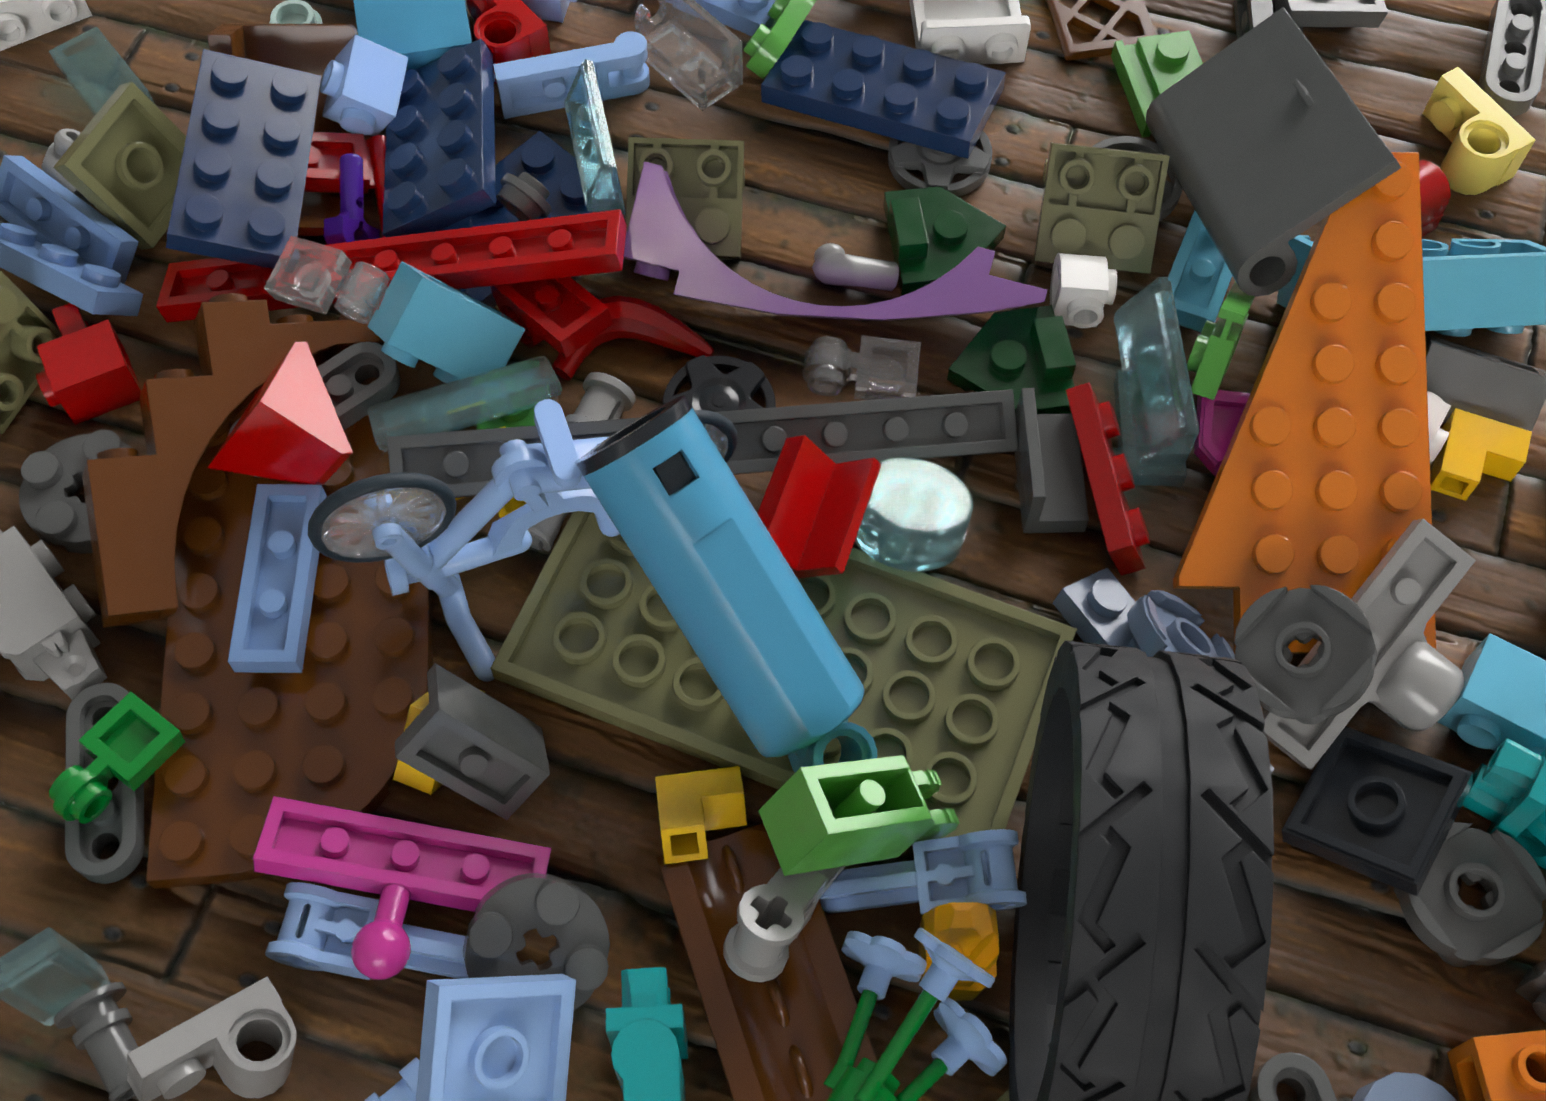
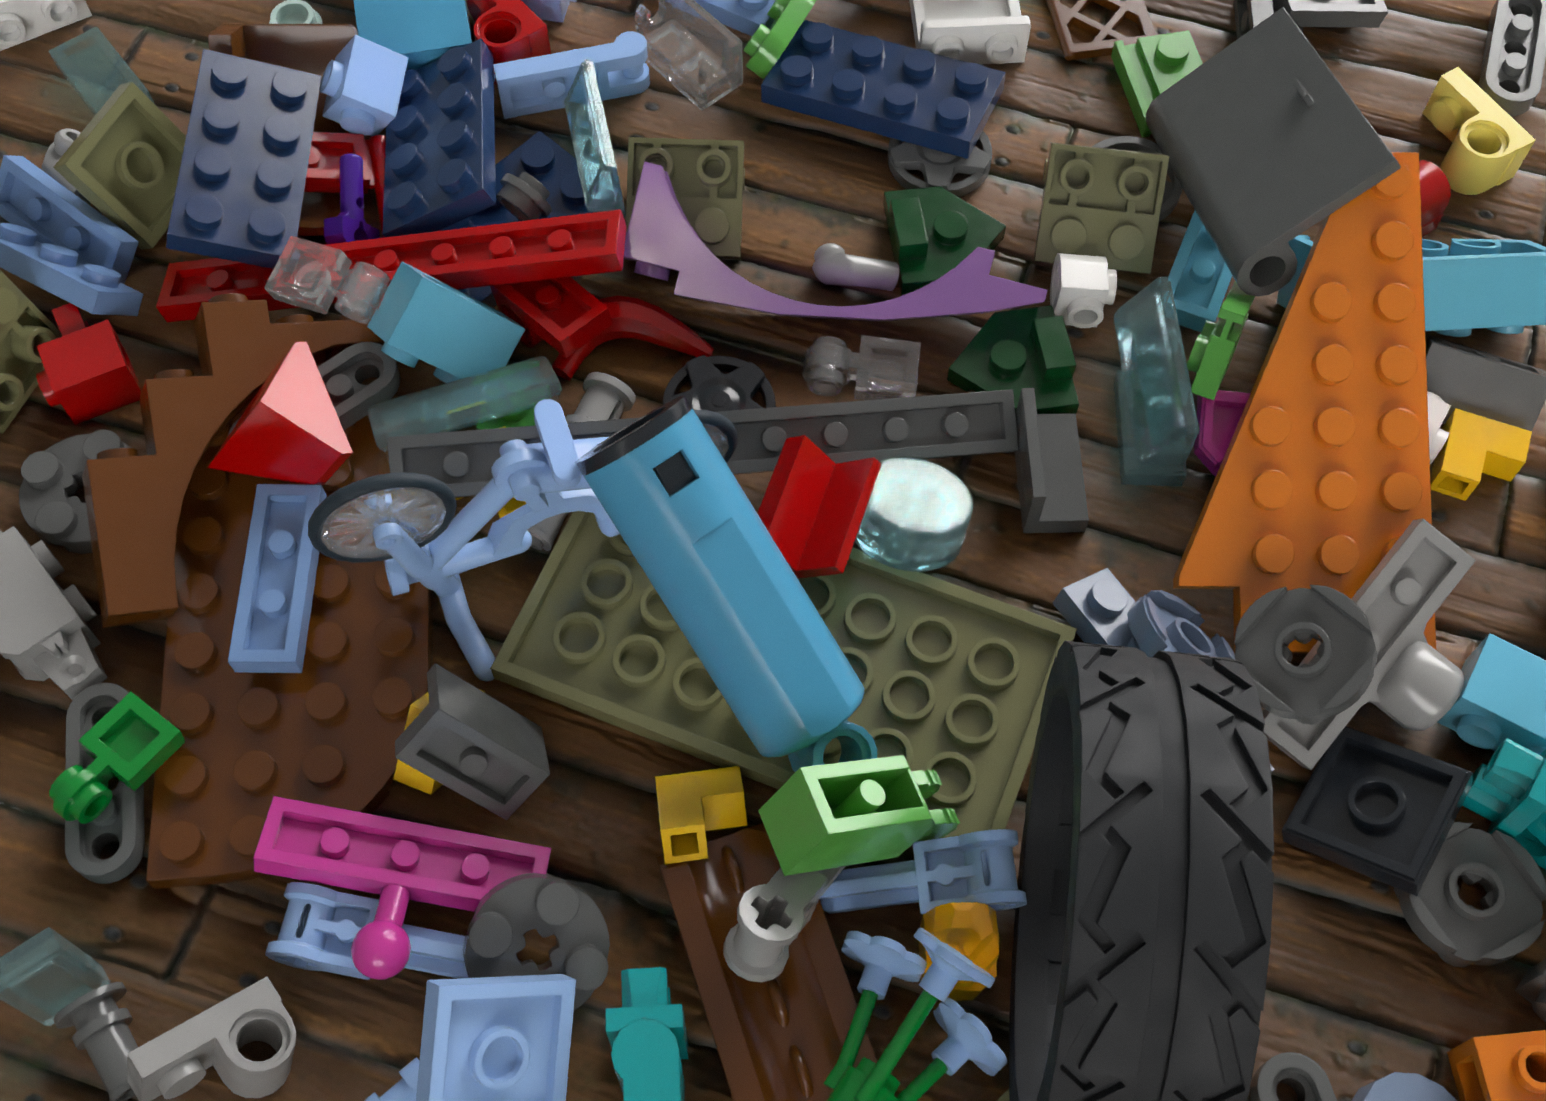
(1109, 478): red plate -> none

